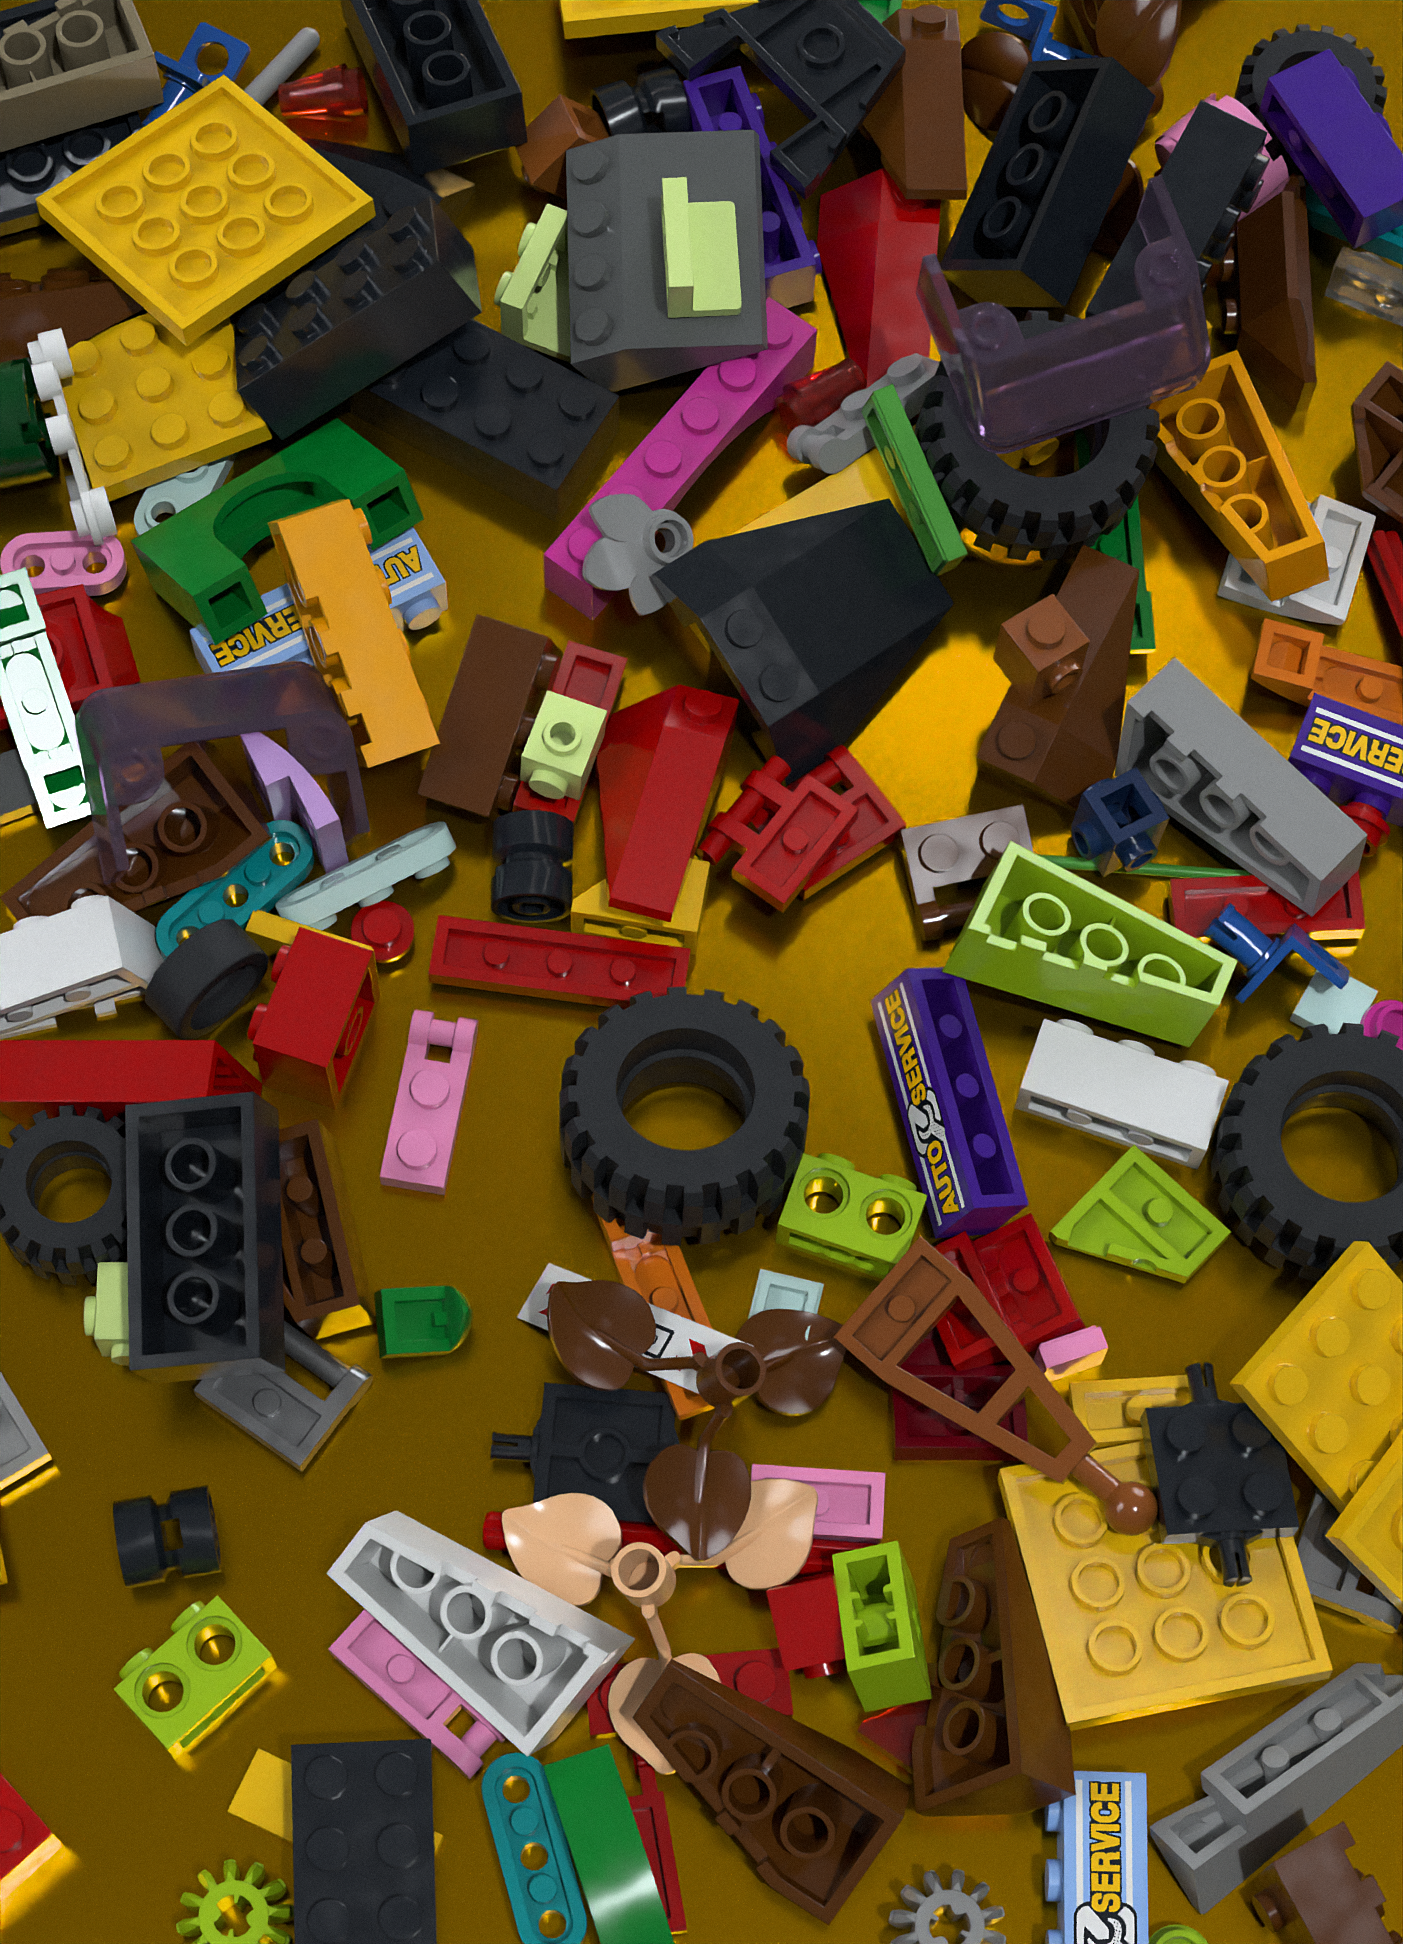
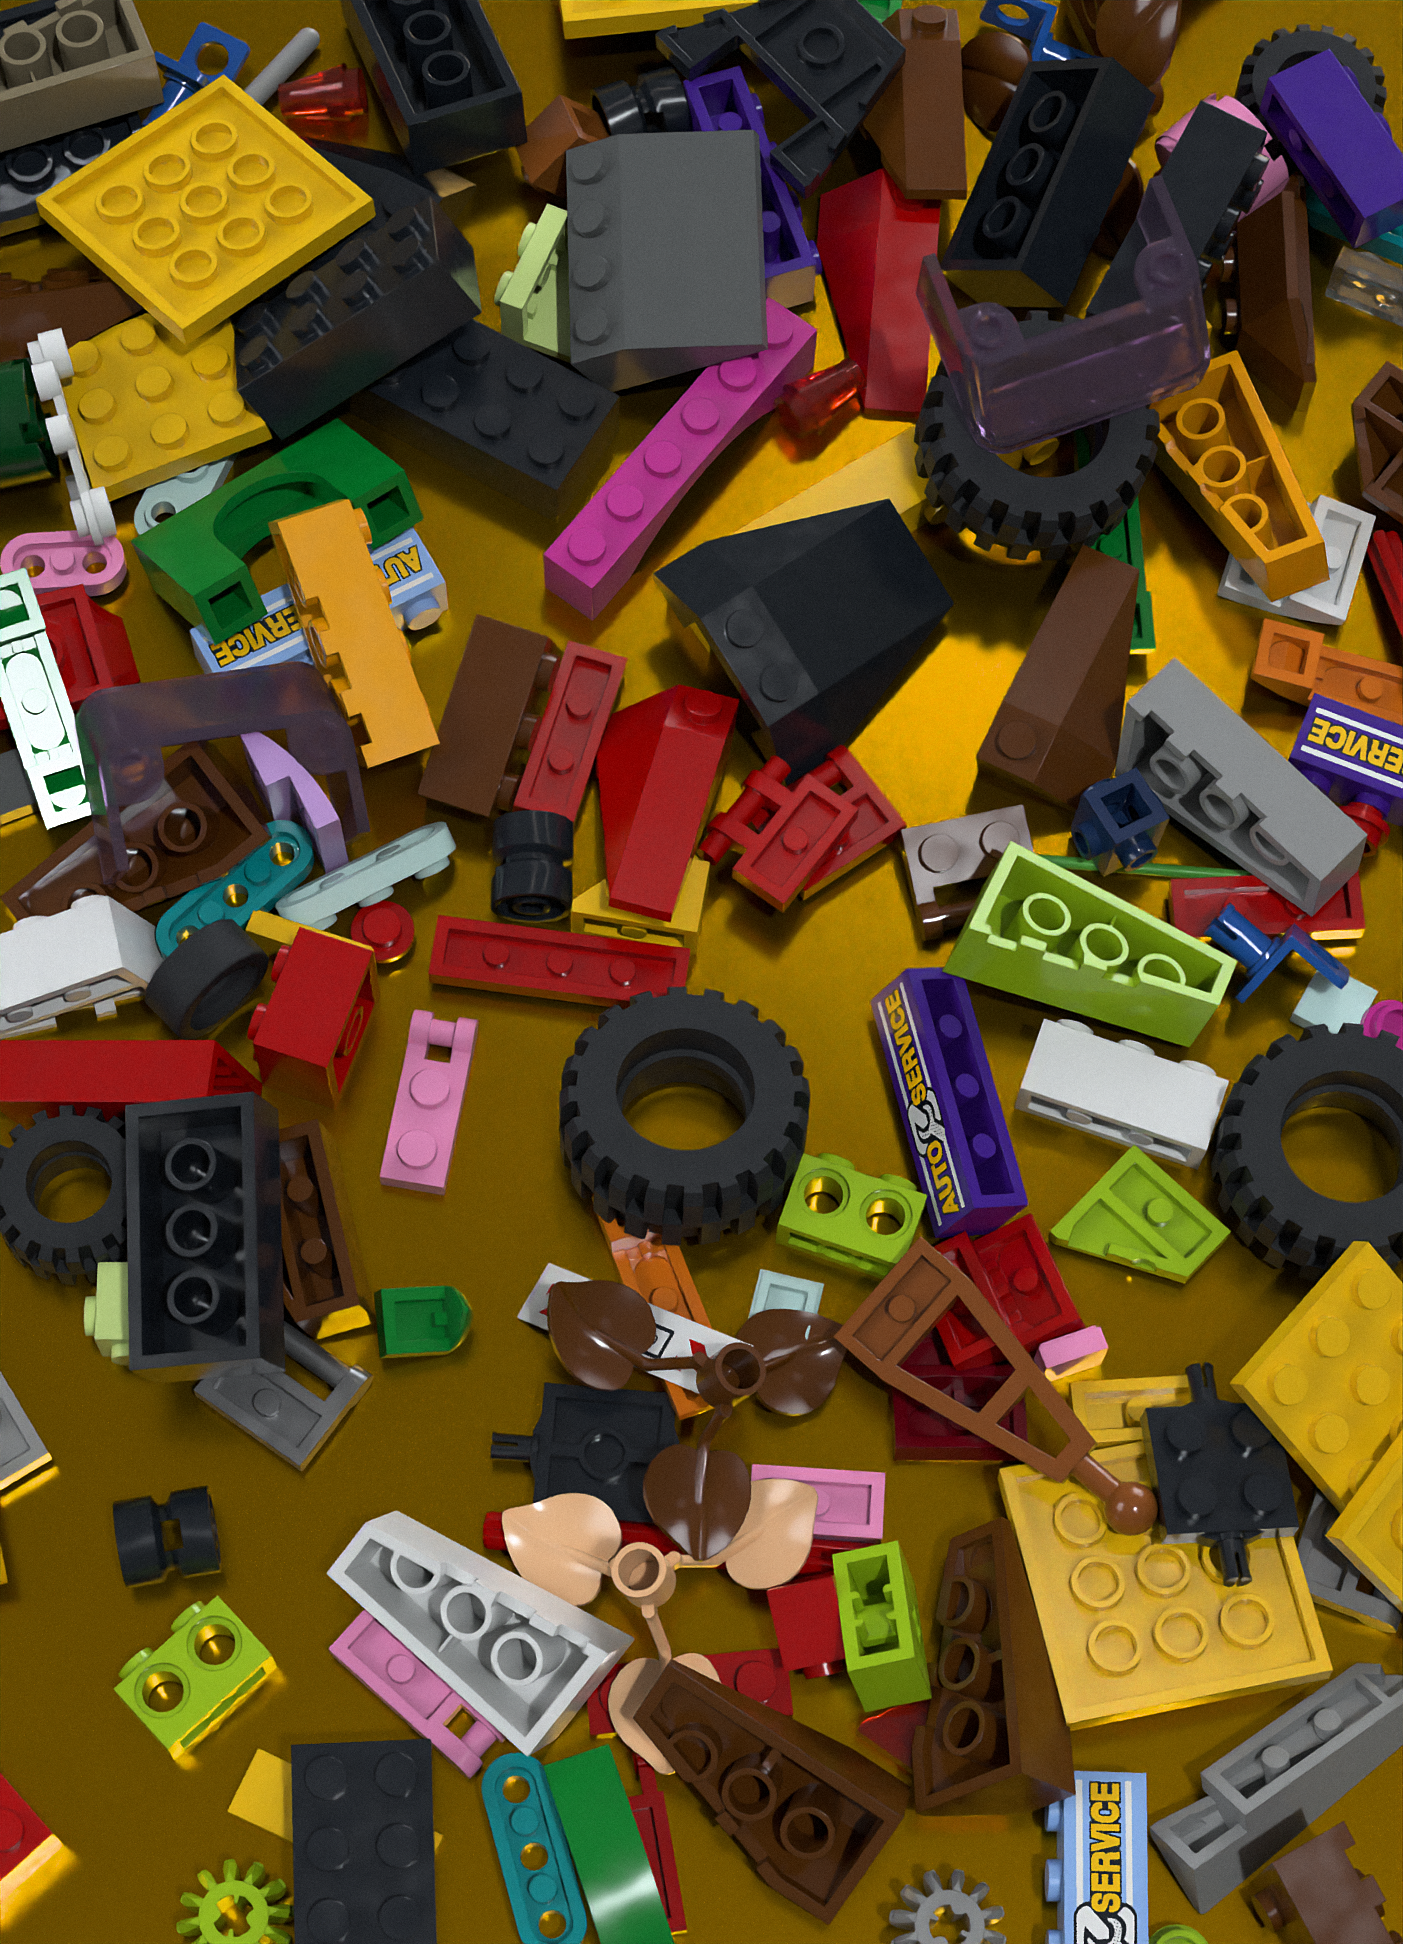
(562, 746): yellowish green brick -> none
(628, 548): light grey plate -> none
(699, 254): yellowish green panel -> none
(844, 433): light grey plate -> none
(913, 480): bright green tile -> none
(1041, 650): dark orange brick -> none

